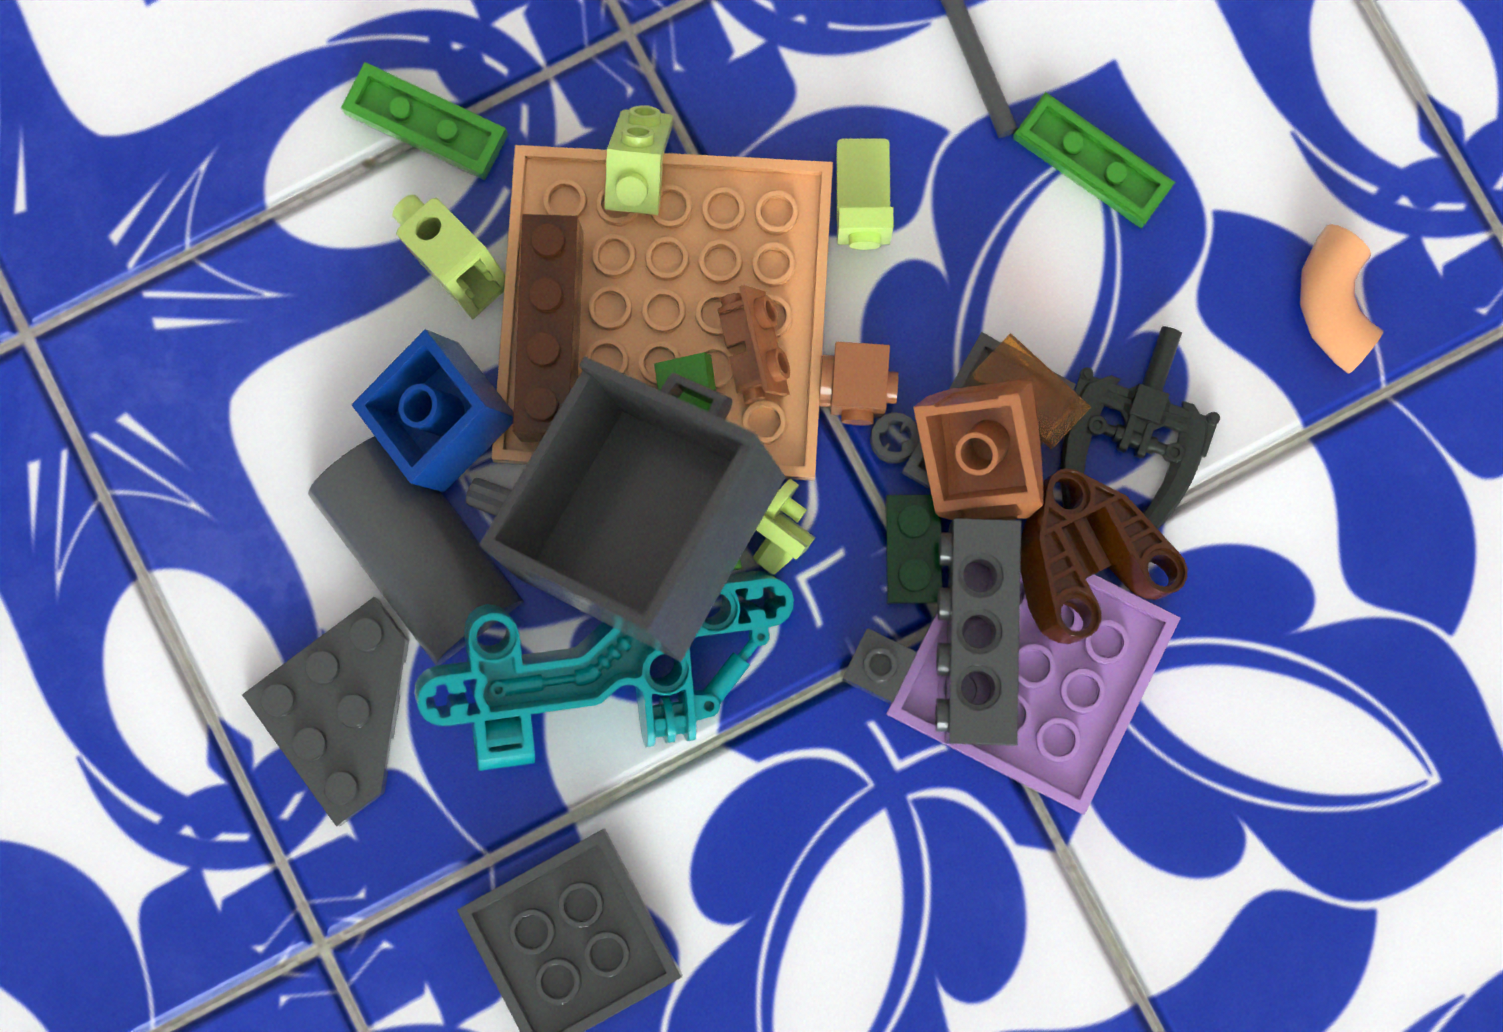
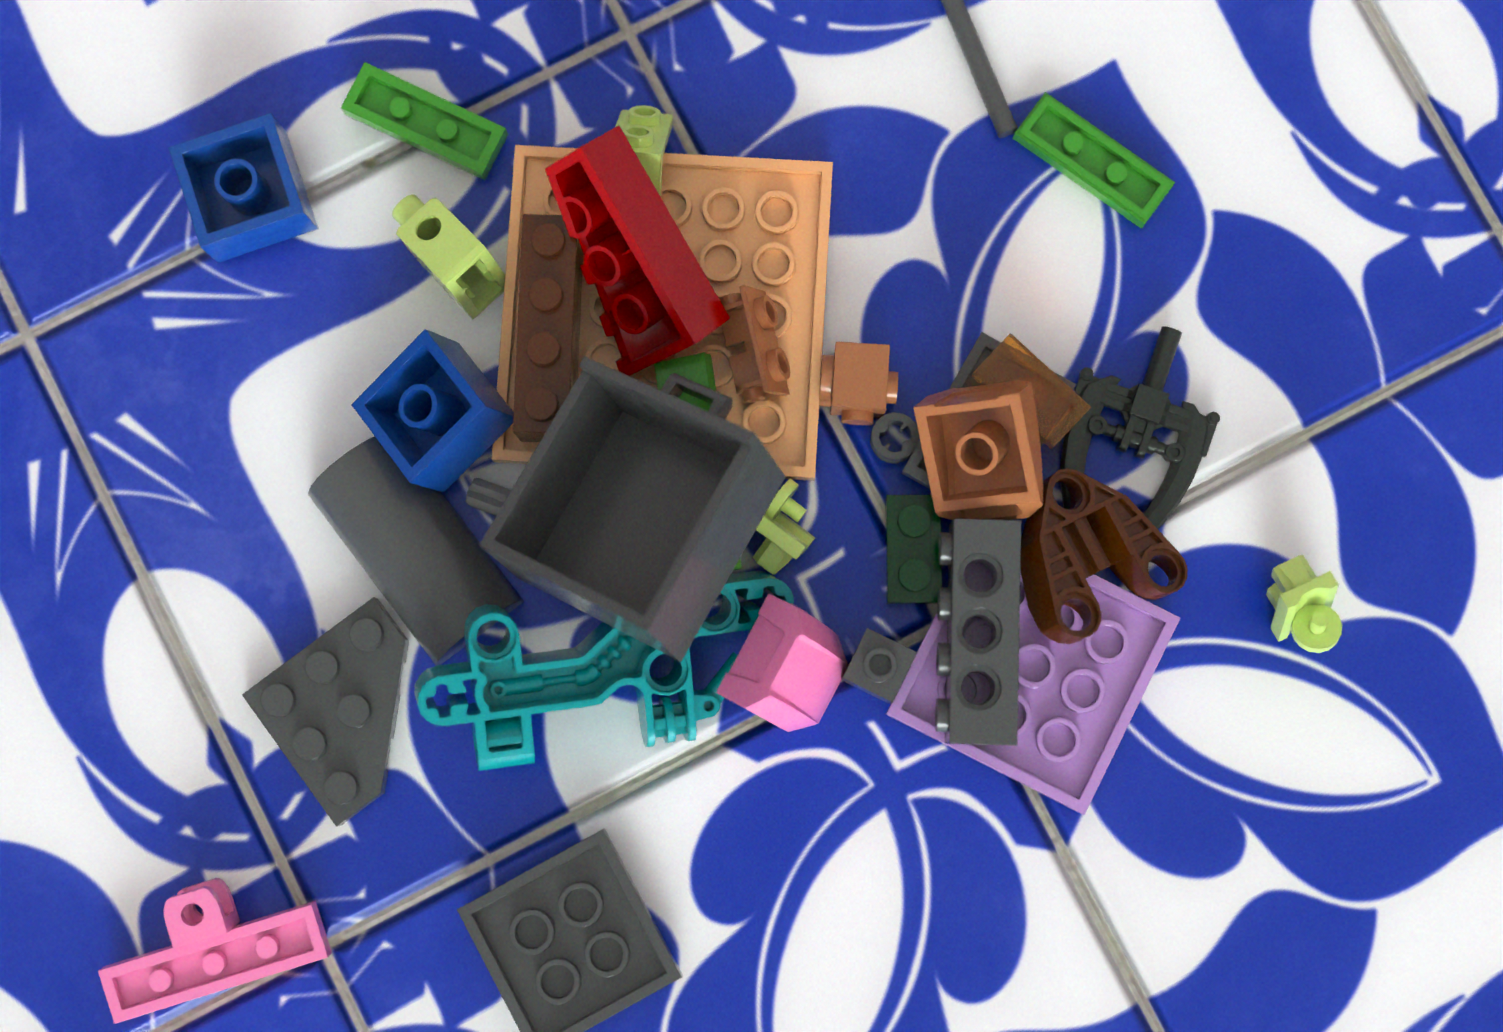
(211, 951): none -> bright pink plate
(243, 188): none -> blue brick
(633, 253): none -> red wedge
(786, 667): none -> bright pink slope
(863, 193): yellowish green bracket -> none
(1304, 606): none -> yellowish green hips
(1330, 299): light nougat cylinder -> none

